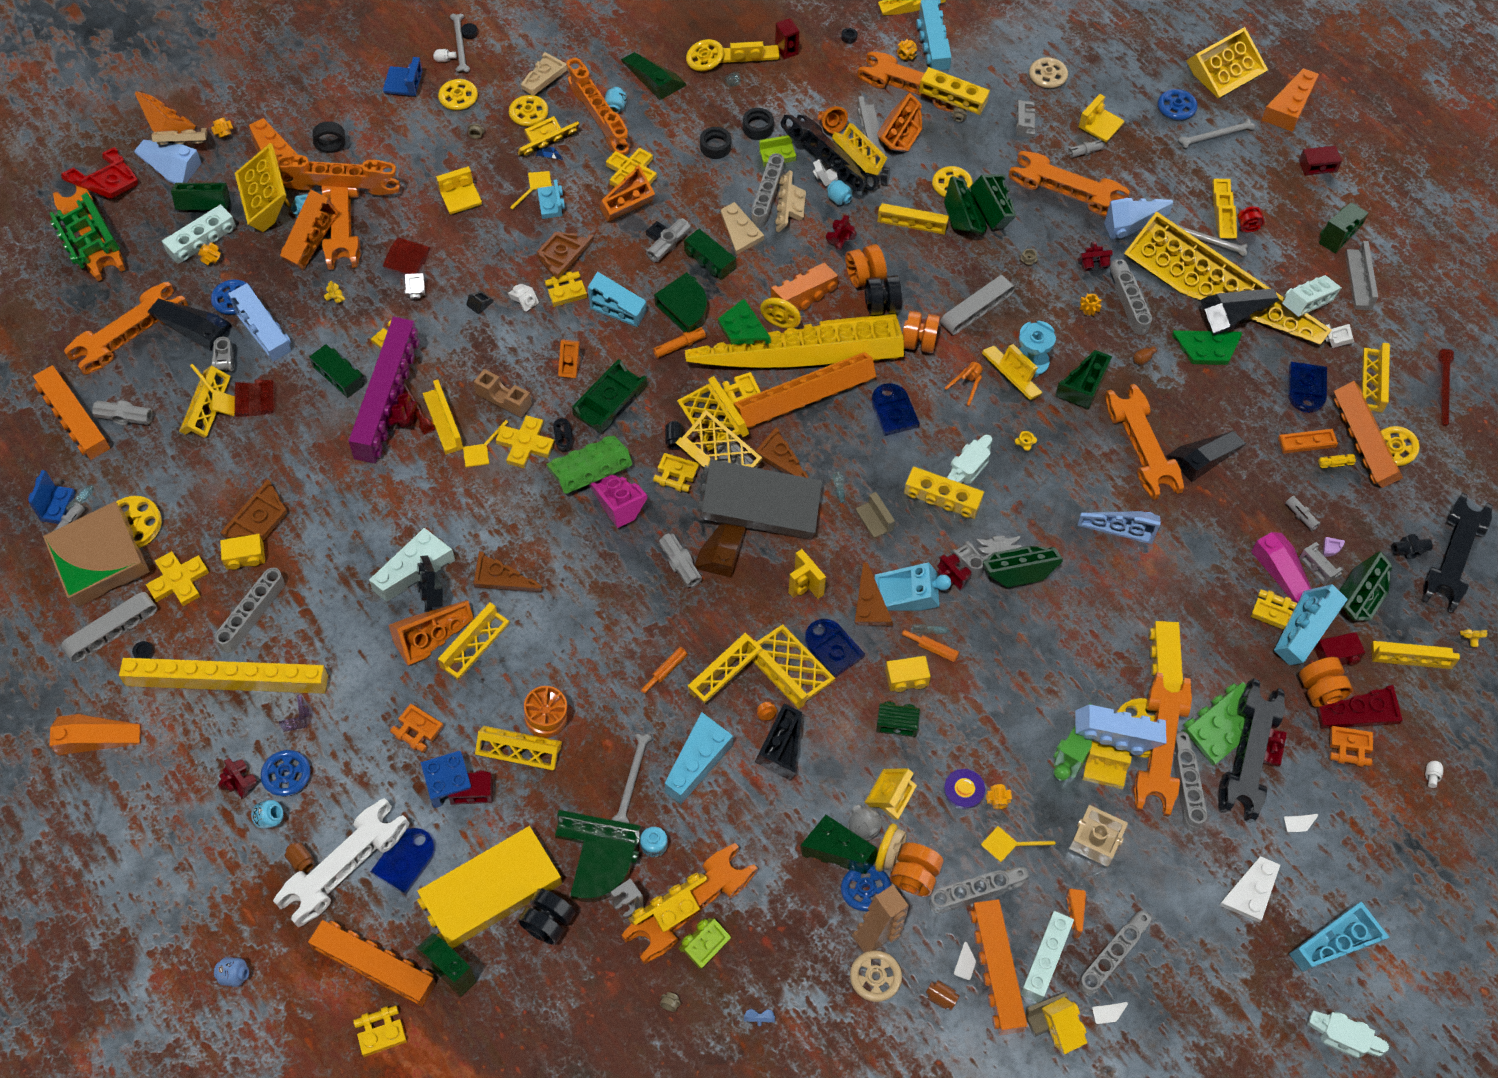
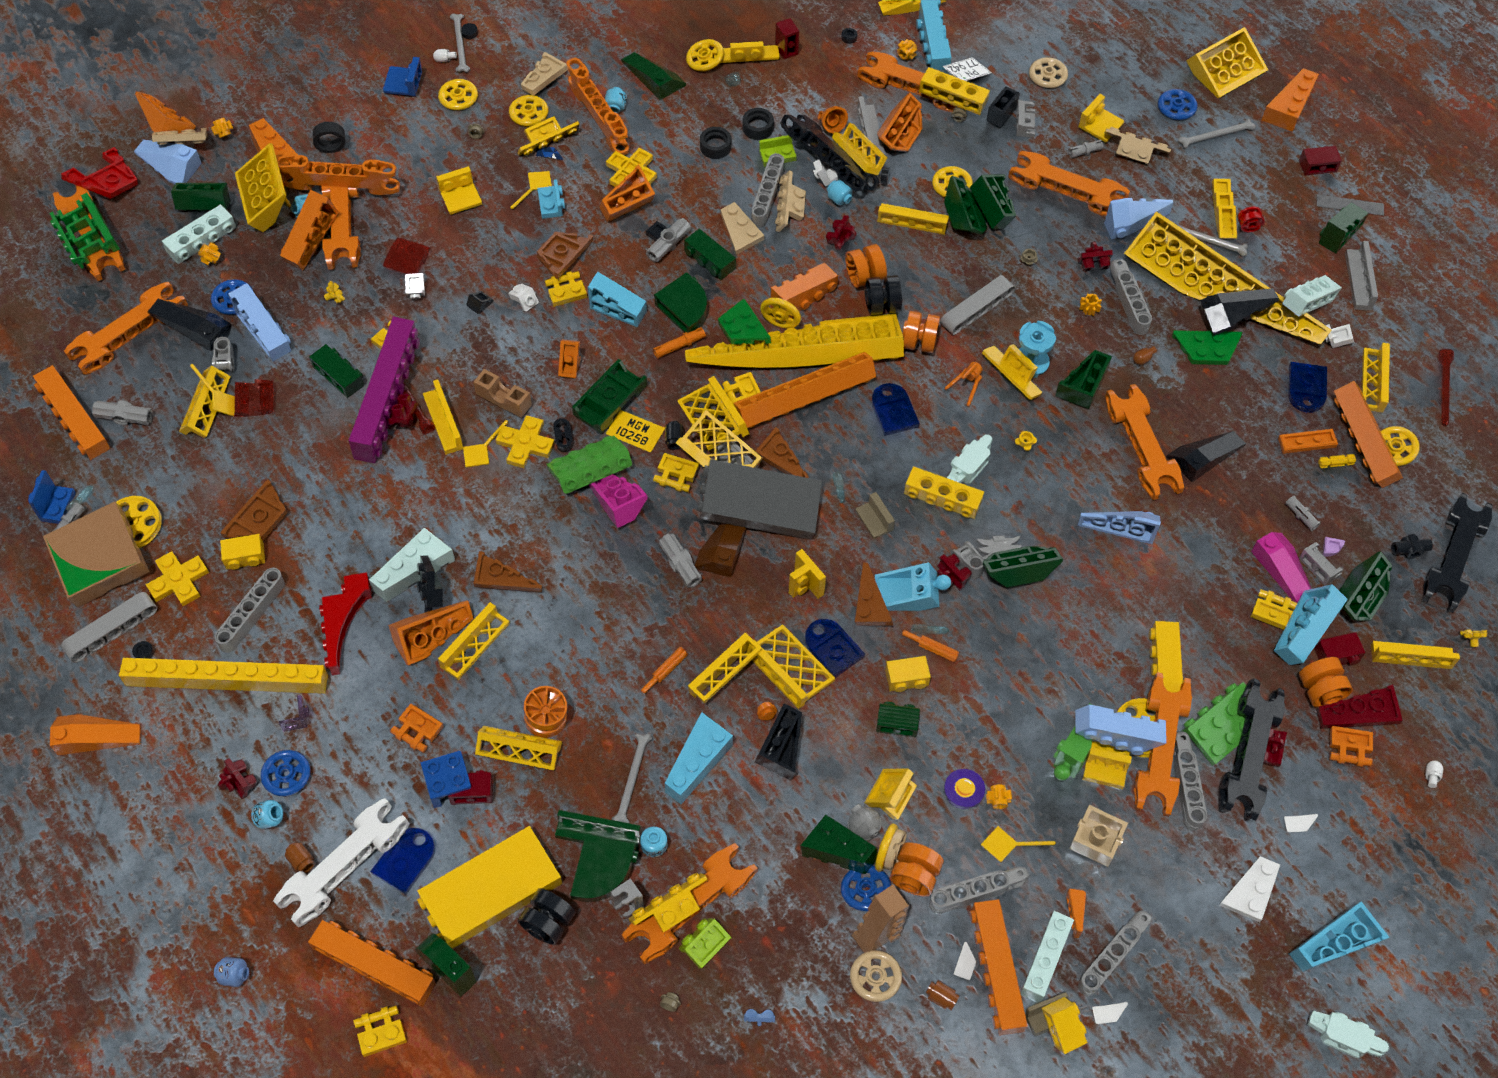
(338, 614): none -> red arch
(635, 431): none -> yellow sticker
(967, 69): none -> white sticker
(1003, 106): none -> black brick
(1136, 148): none -> tan bracket
(1339, 203): none -> flat silver sticker

